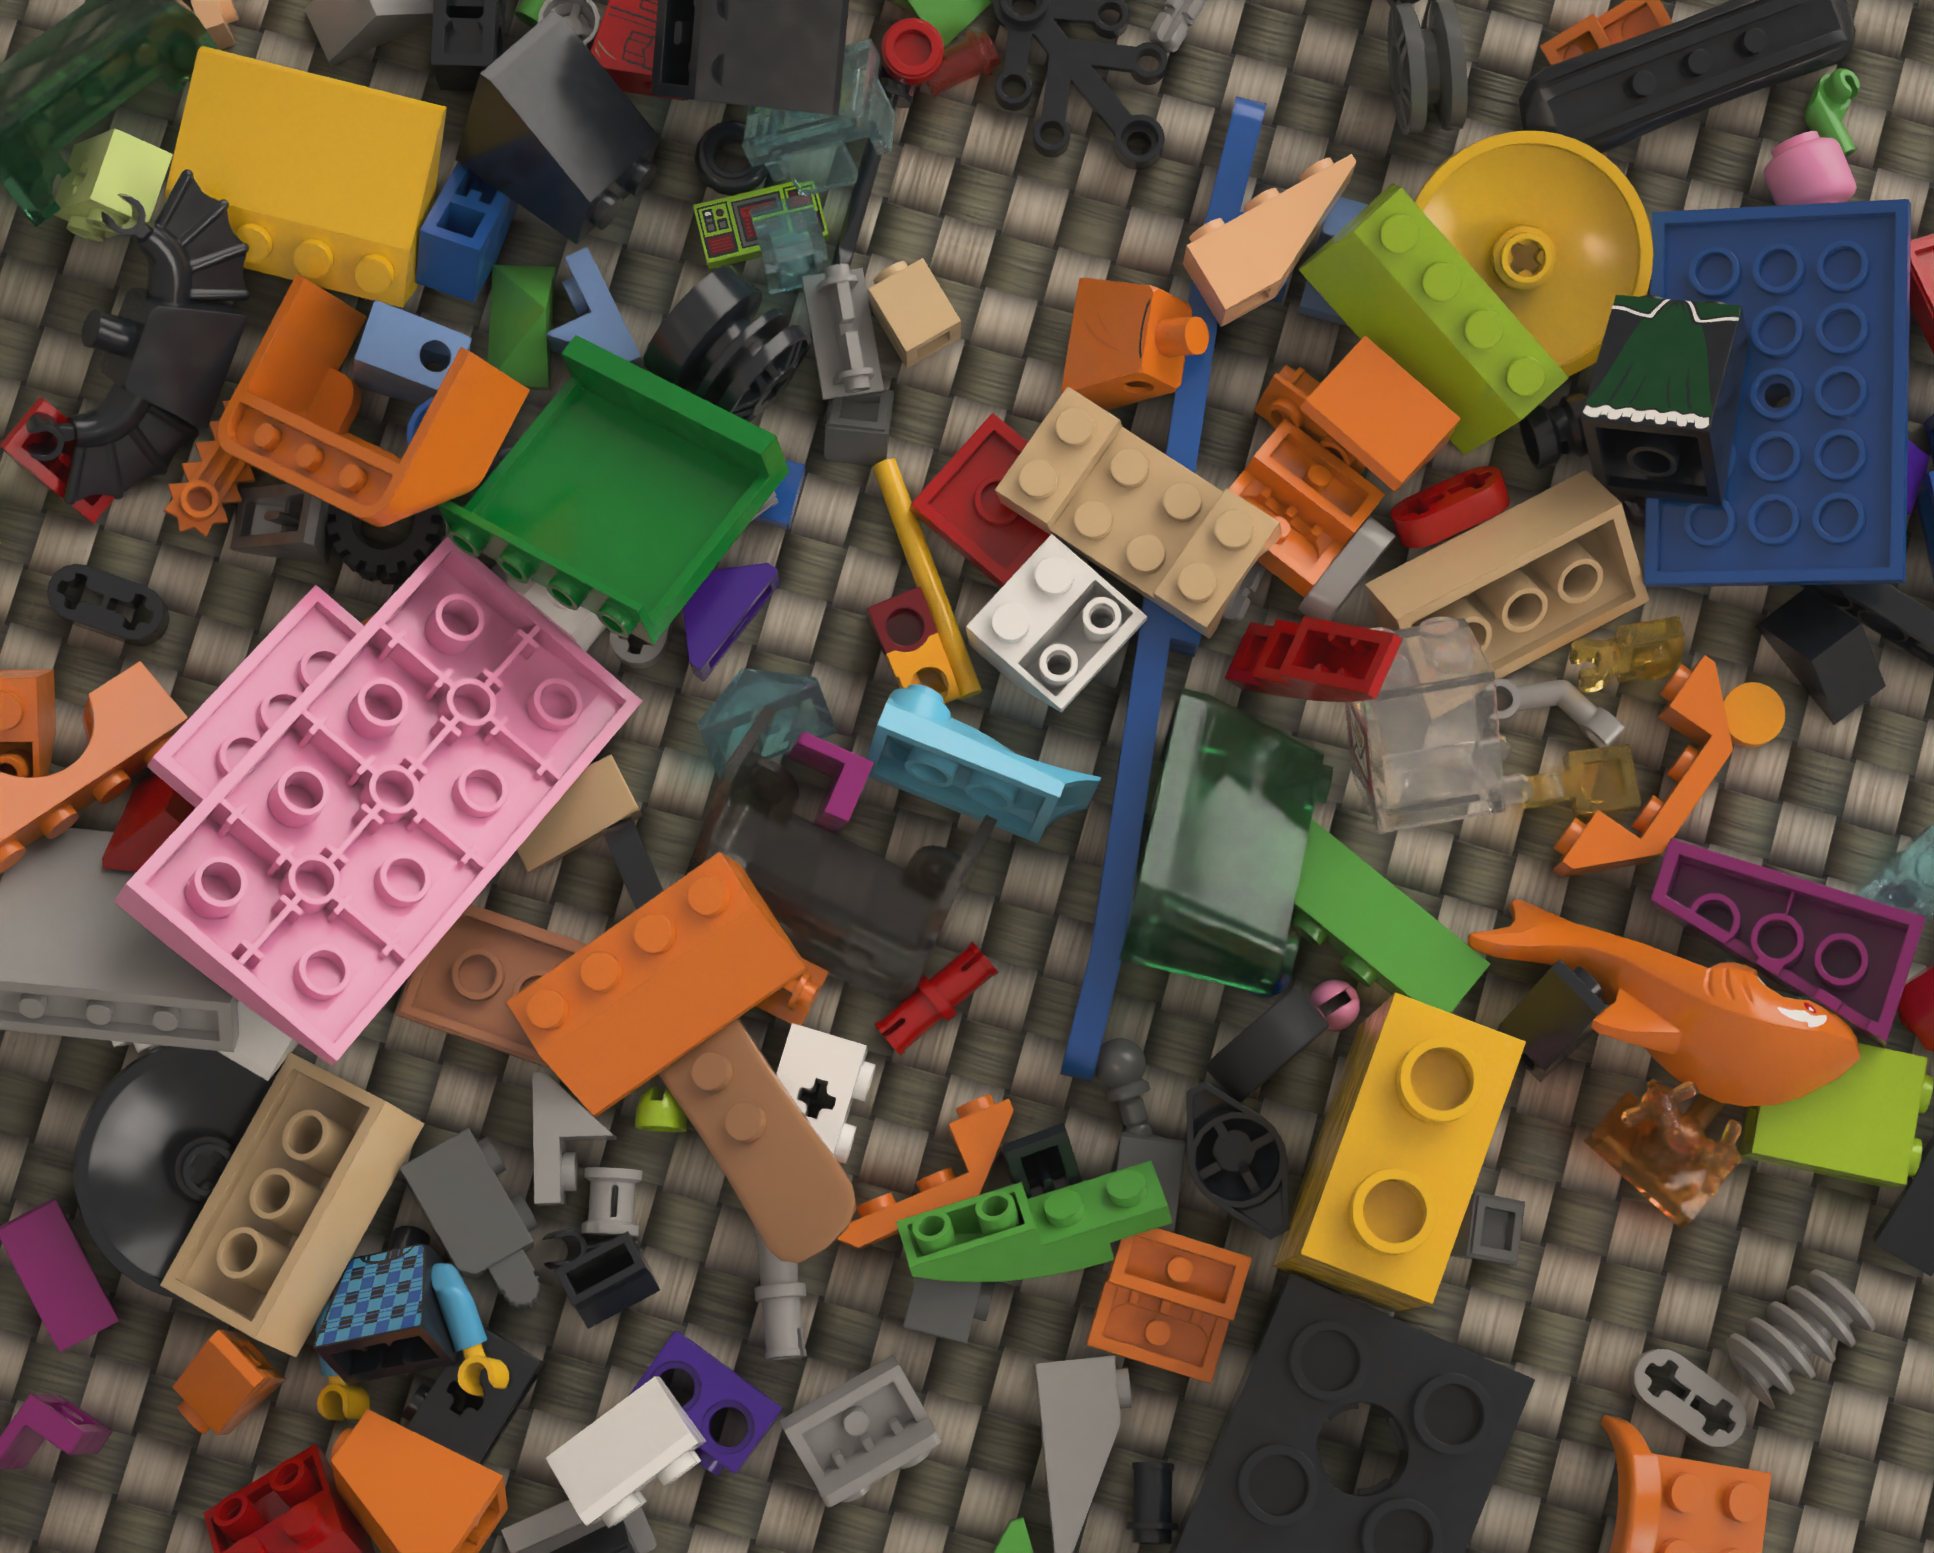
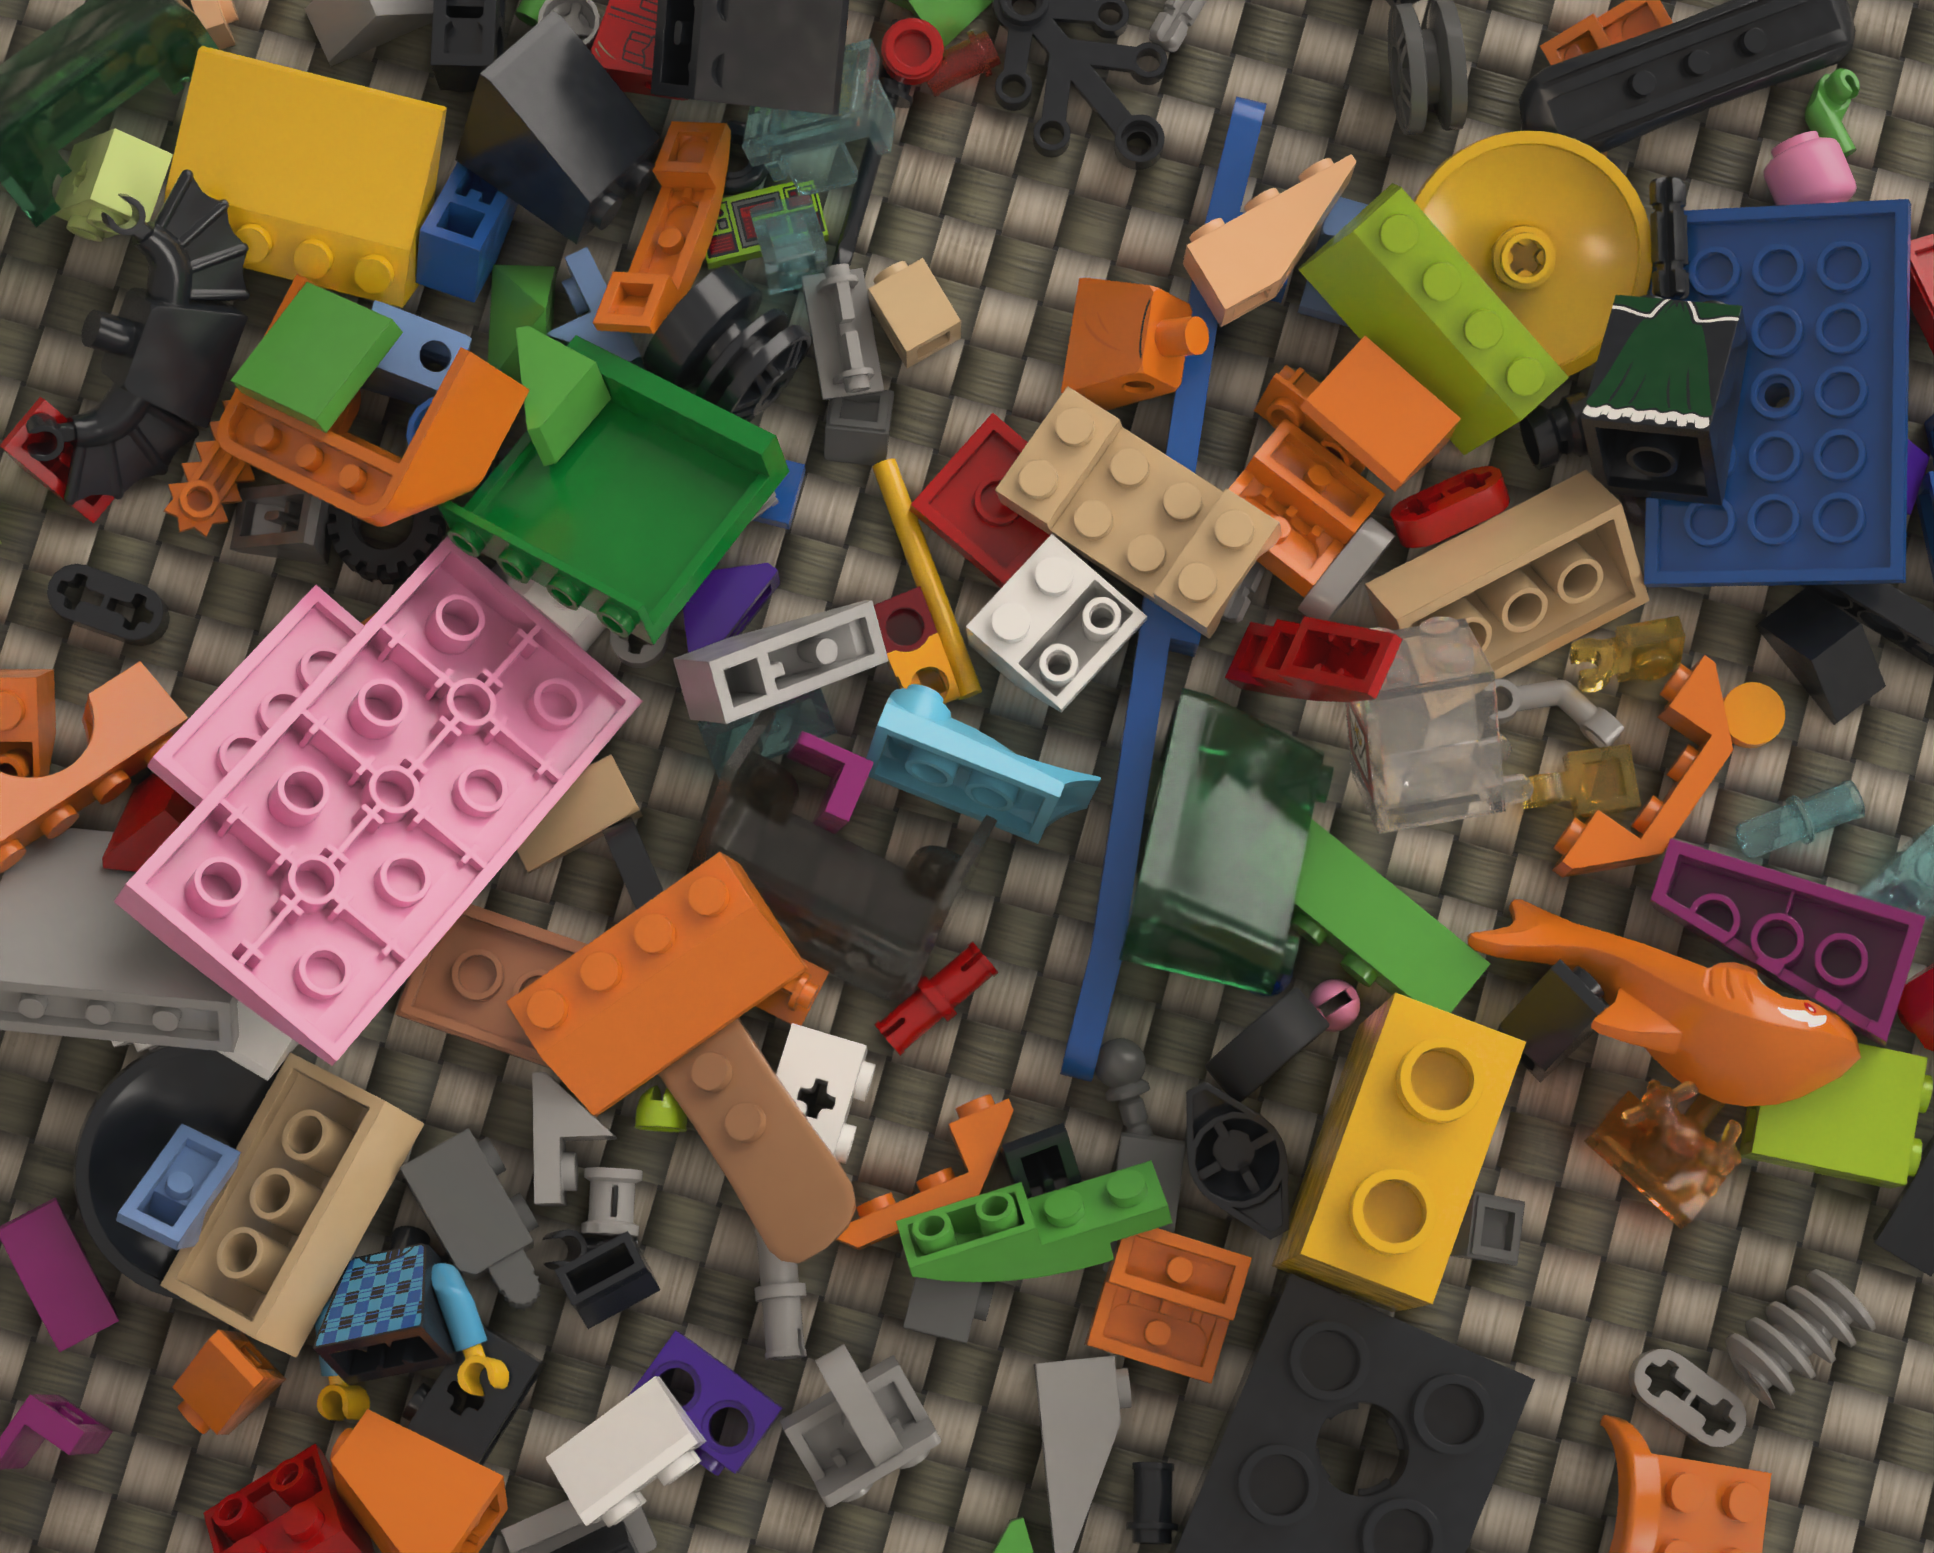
(180, 1188): none -> medium blue slope
(317, 356): none -> bright green tile
(562, 395): none -> bright green slope
(678, 232): none -> orange slope
(779, 662): none -> light grey slope
(859, 1405): none -> light grey beam
(1669, 238): none -> black axle
(1800, 819): none -> clear light blue axle

